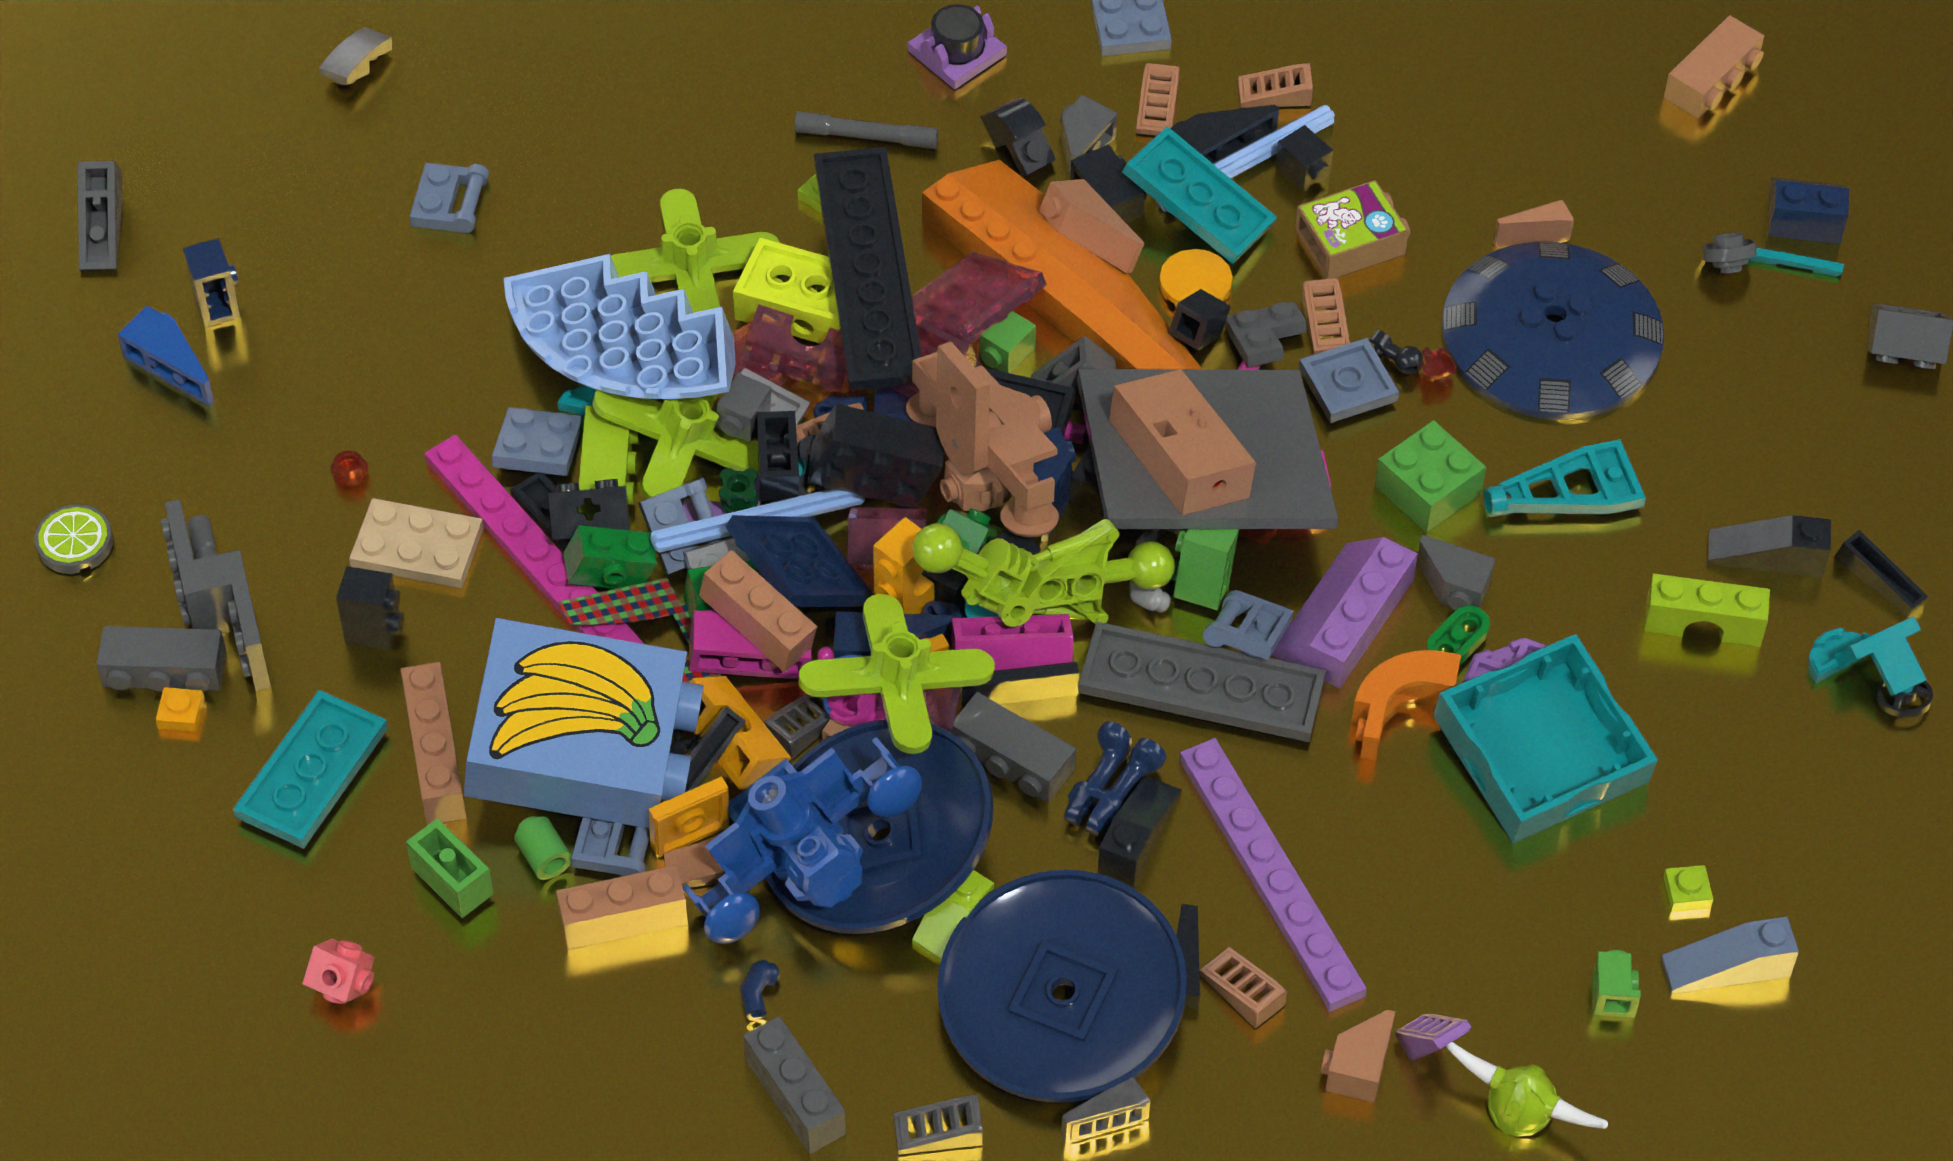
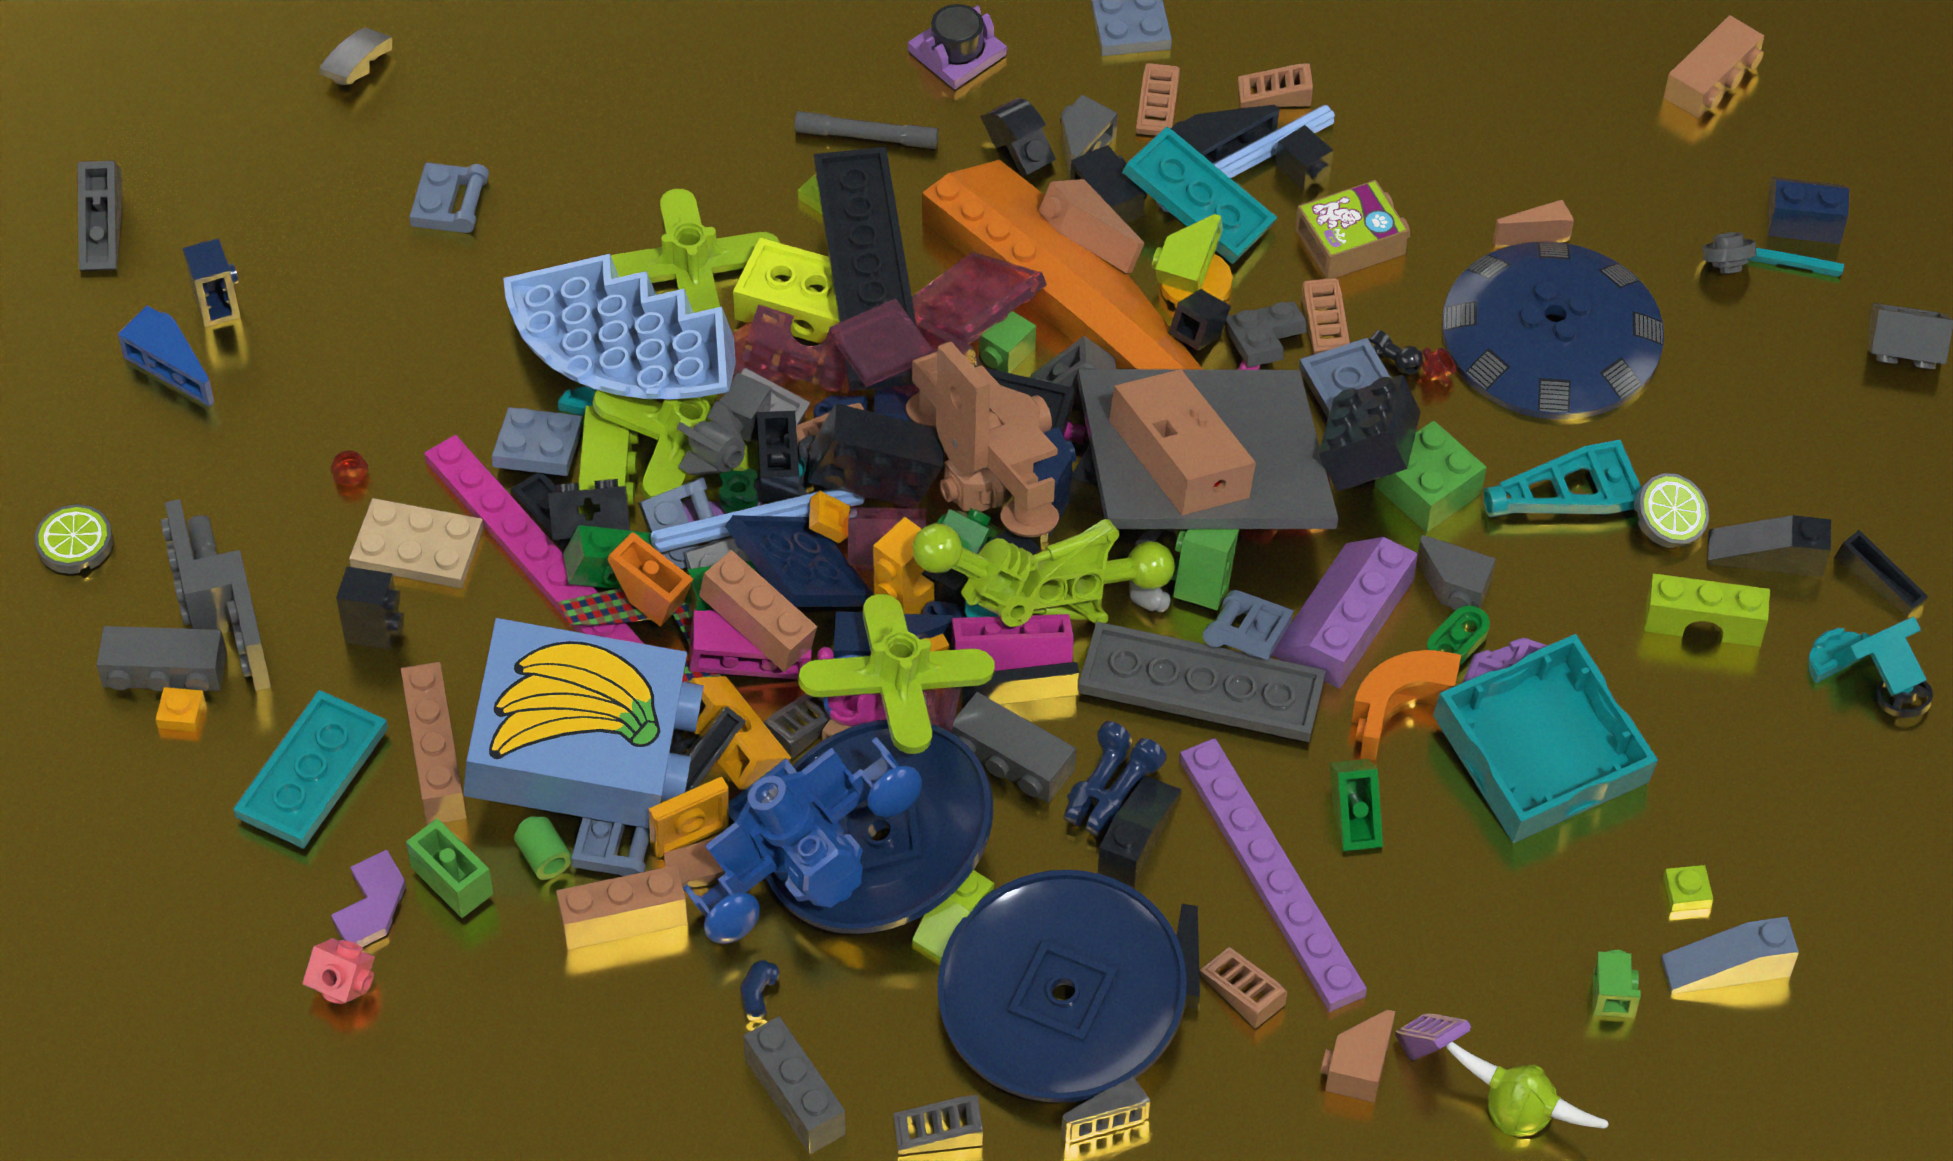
(372, 916): none -> medium lavender tile
(649, 578): none -> orange slope
(715, 444): none -> dark grey brick
(829, 516): none -> light orange plate
(880, 342): none -> clear pink tile
(1188, 254): none -> lime slope
(1356, 803): none -> green slope
(1369, 432): none -> black brick
(1671, 510): none -> tile

